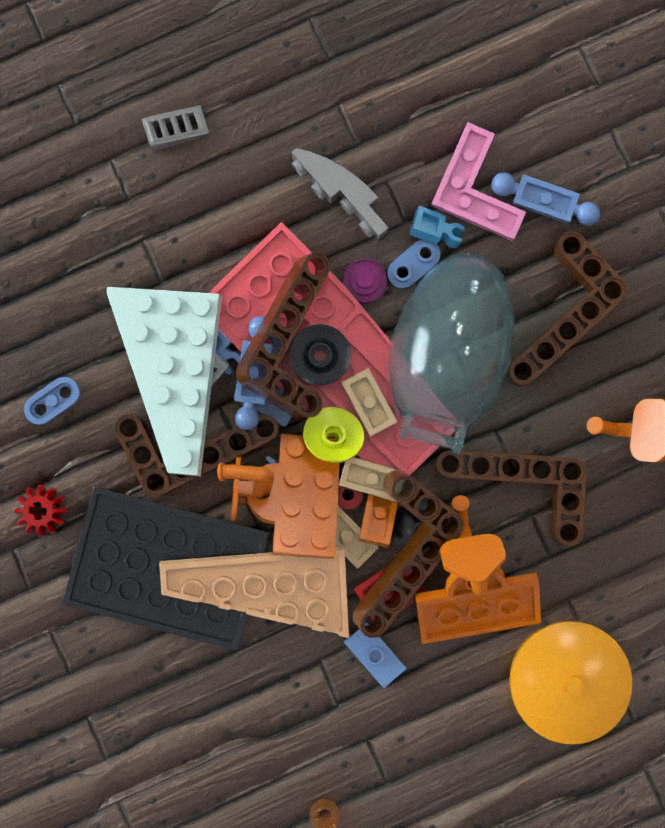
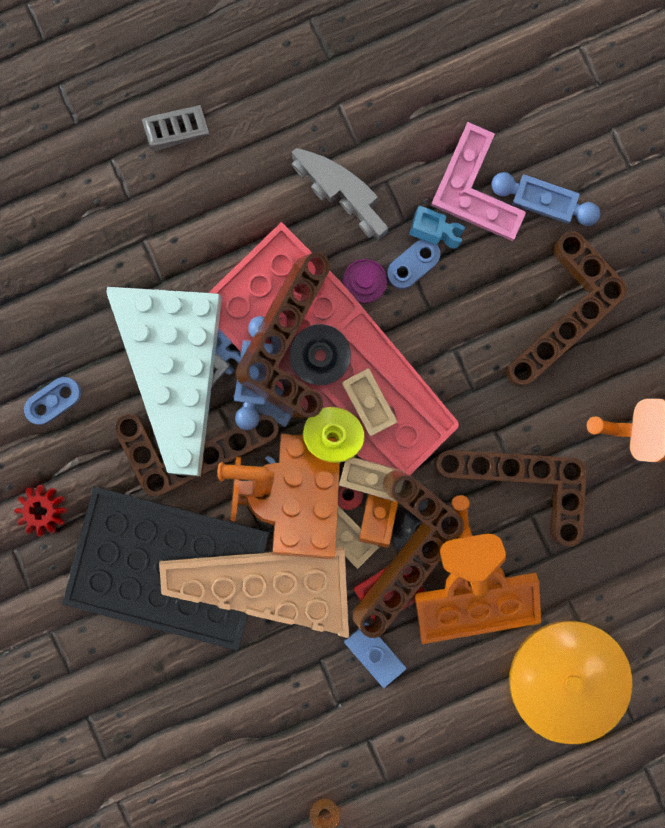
(451, 348): clear light blue windscreen -> none

